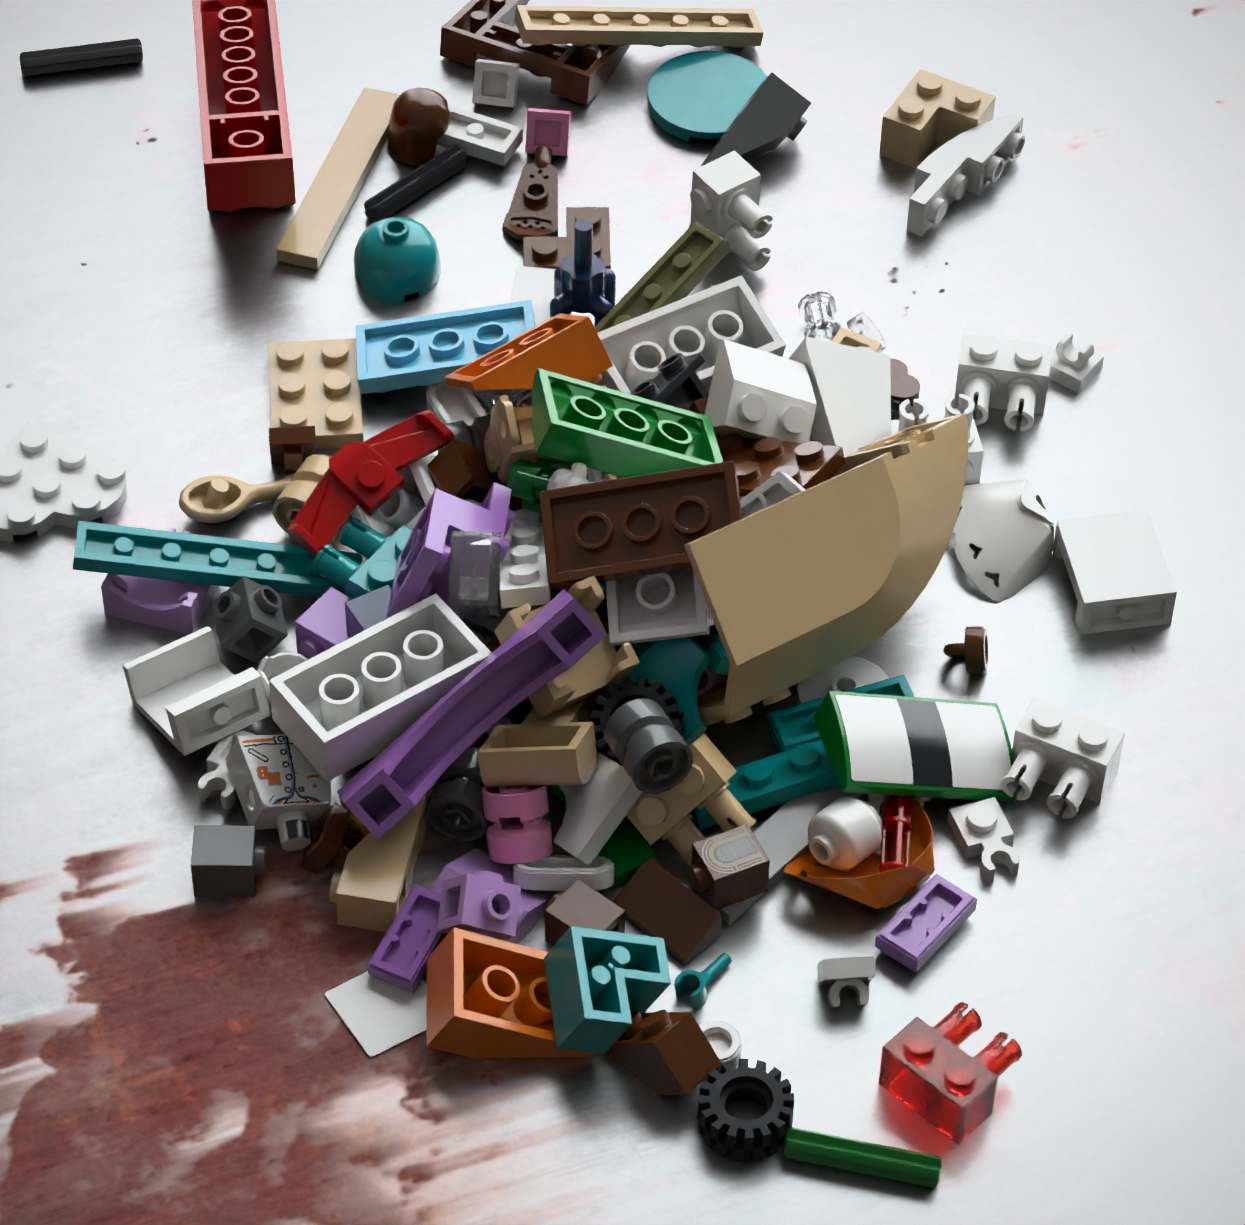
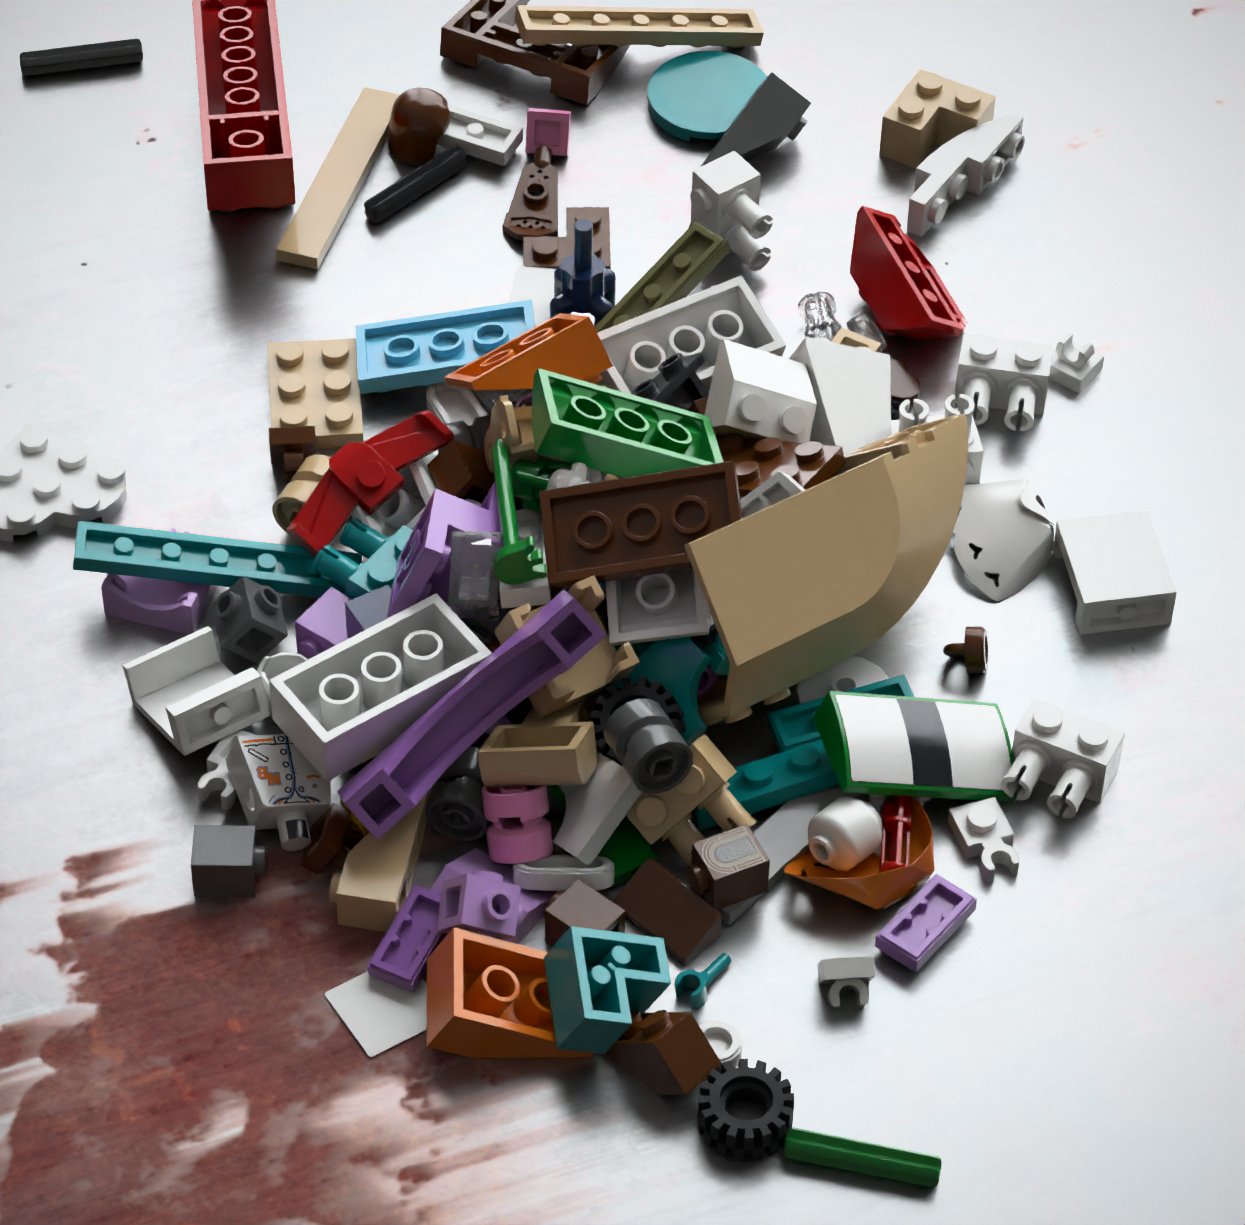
(223, 497): tan piece -> none
(396, 259): teal cylinder -> none
(495, 83): white tile -> none
(517, 559): none -> green piece
(900, 281): none -> red wedge
(939, 1078): clear red brick -> none

